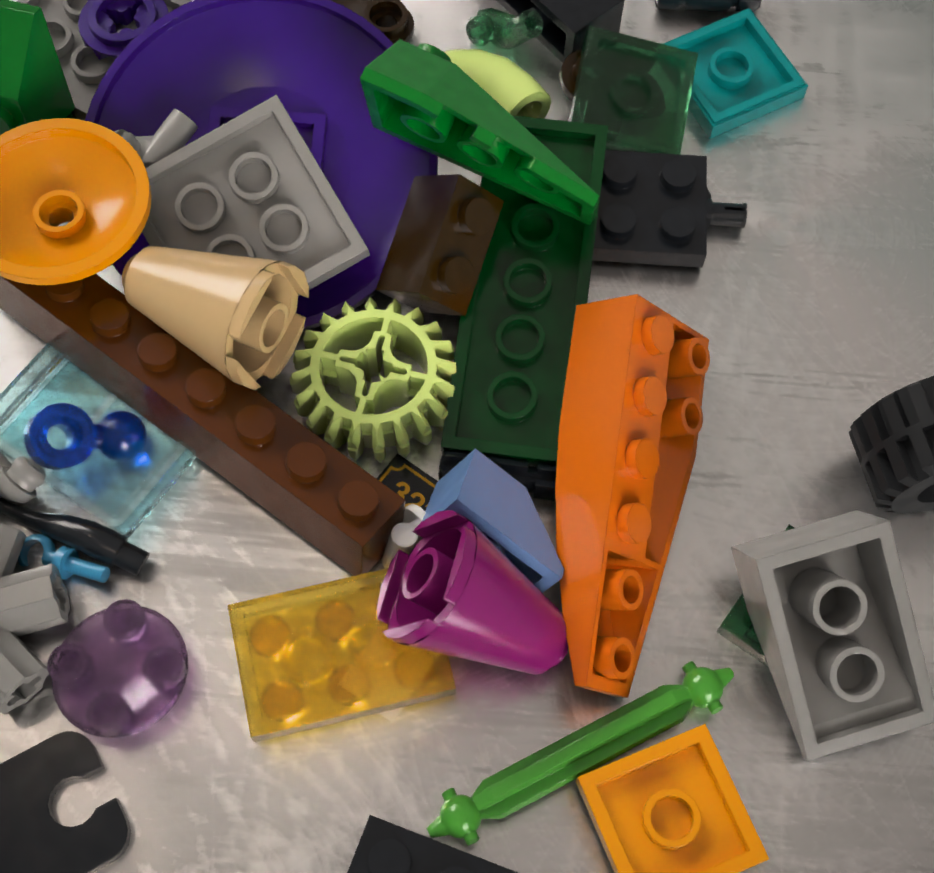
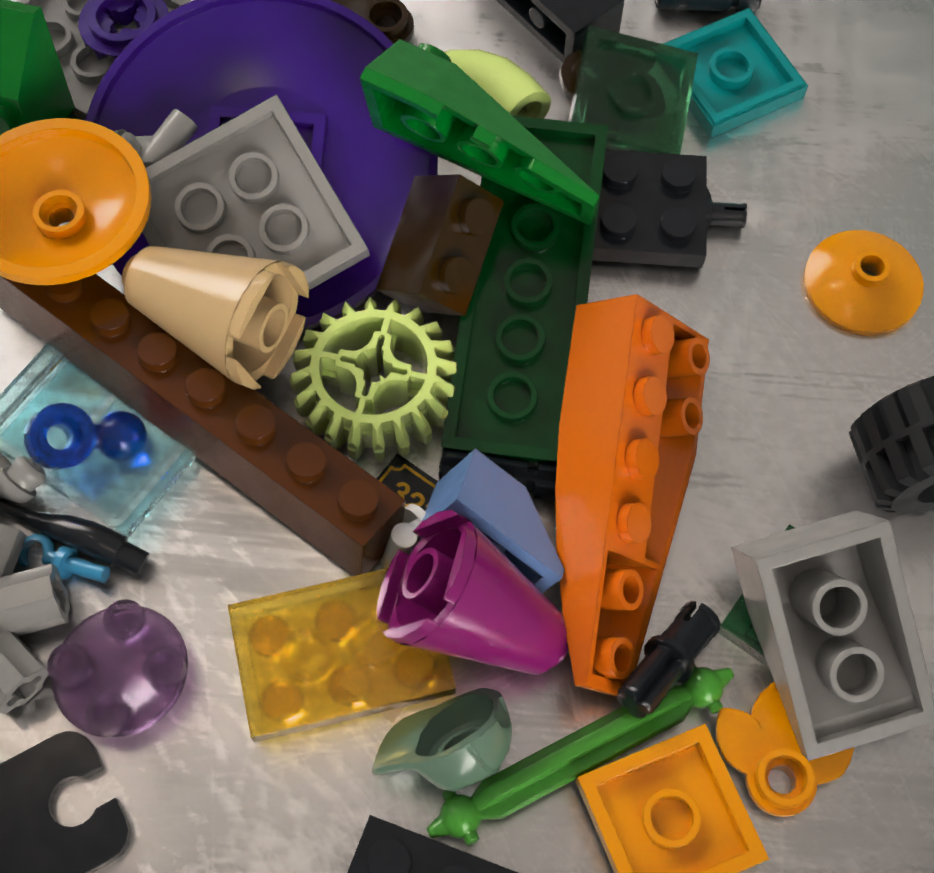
(451, 741): none -> sand green piece
(503, 29): clear green arm -> none
(668, 659): none -> black axle
(766, 743): none -> light orange plate
(857, 300): none -> light orange dish

